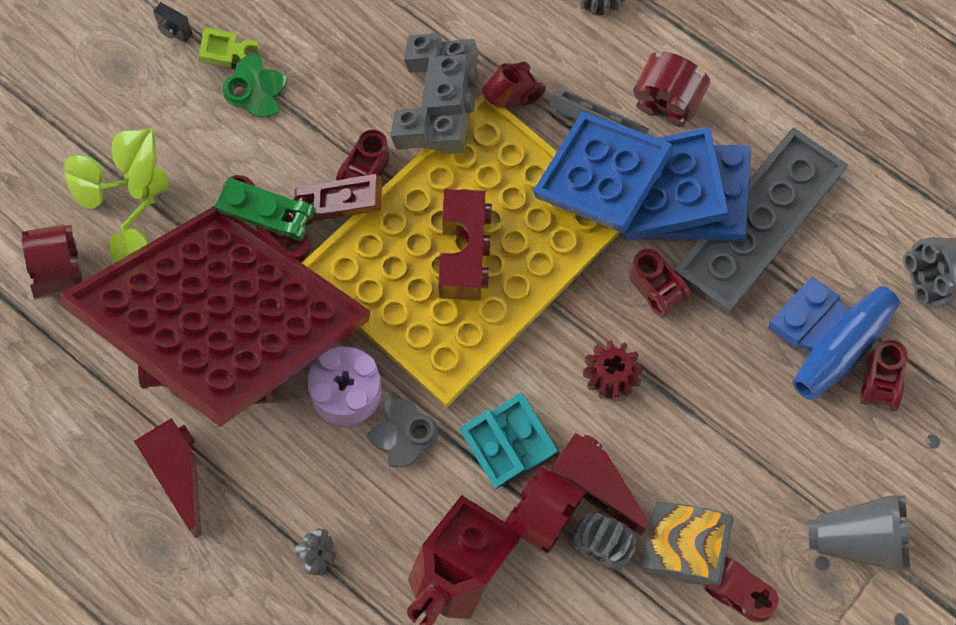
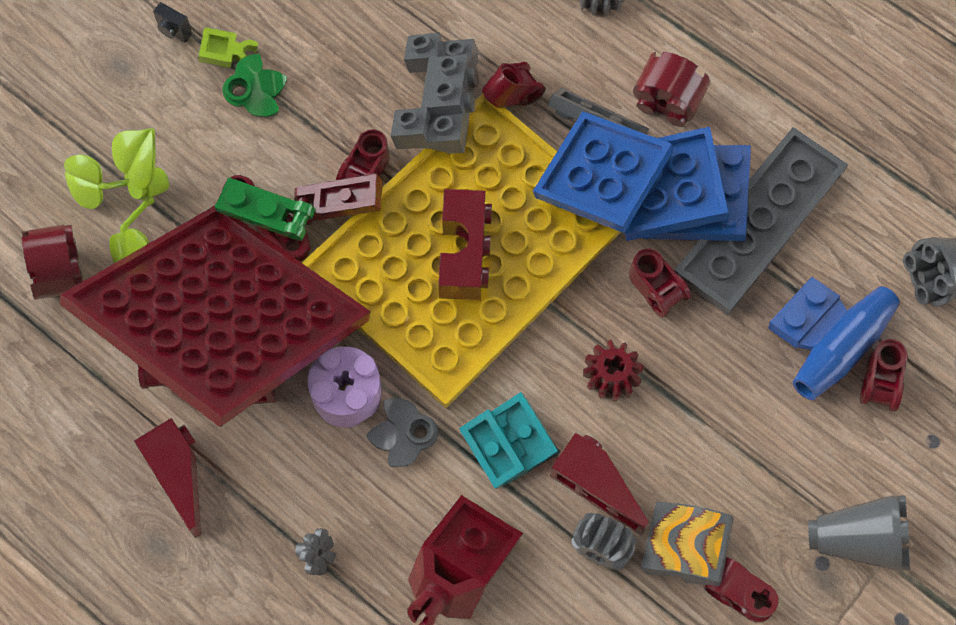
(544, 508): dark red brick -> none

